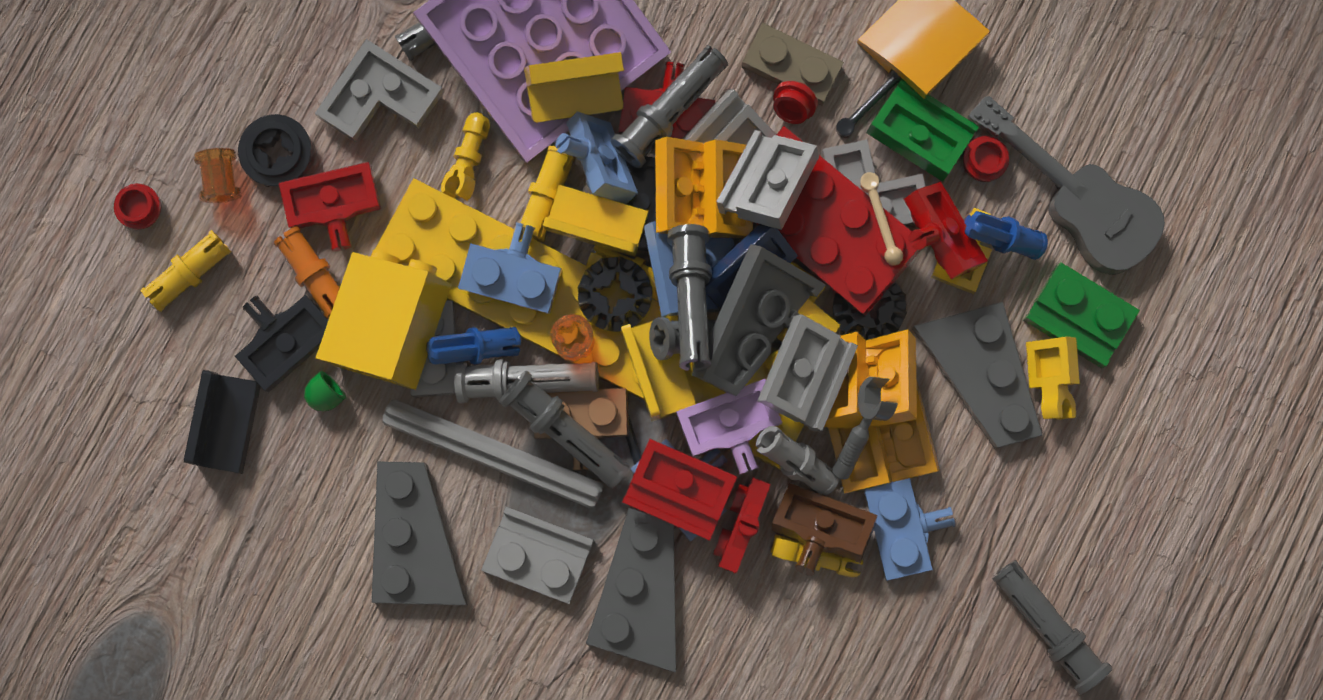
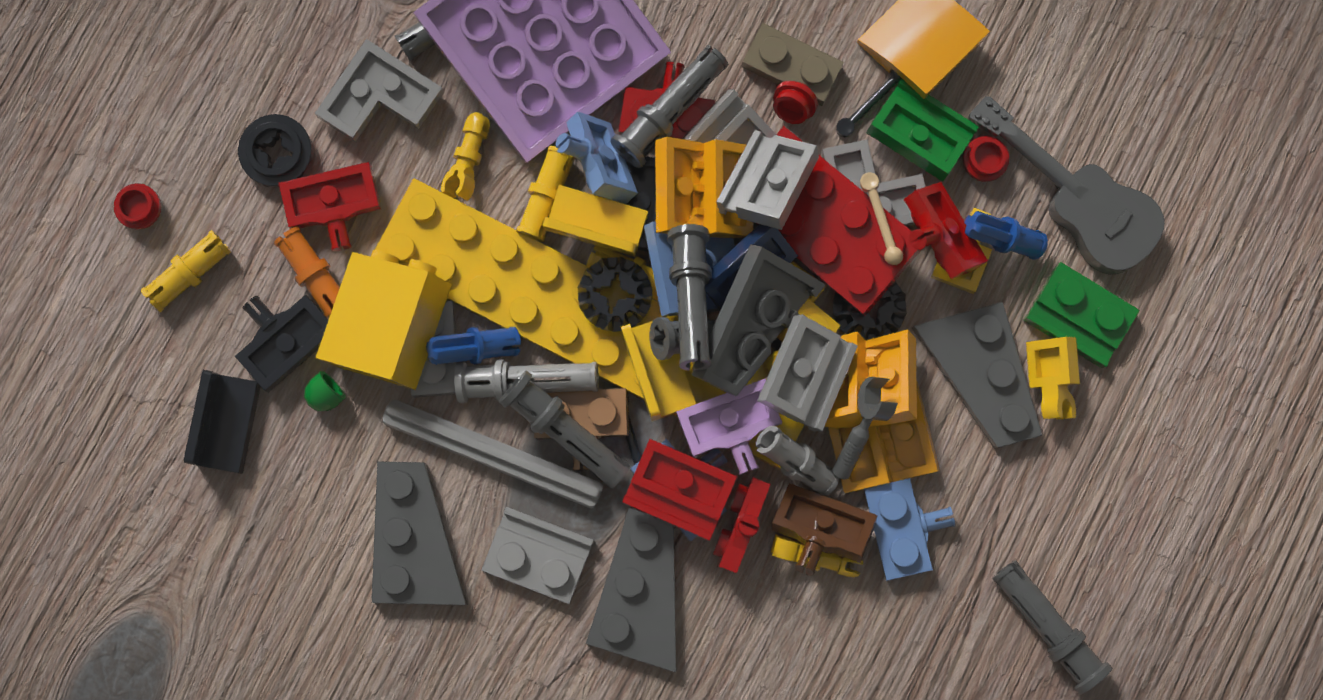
(217, 175): clear orange bush -> none
(511, 273): medium blue plate -> none
(567, 324): clear orange bush -> none
(574, 85): yellow panel -> none

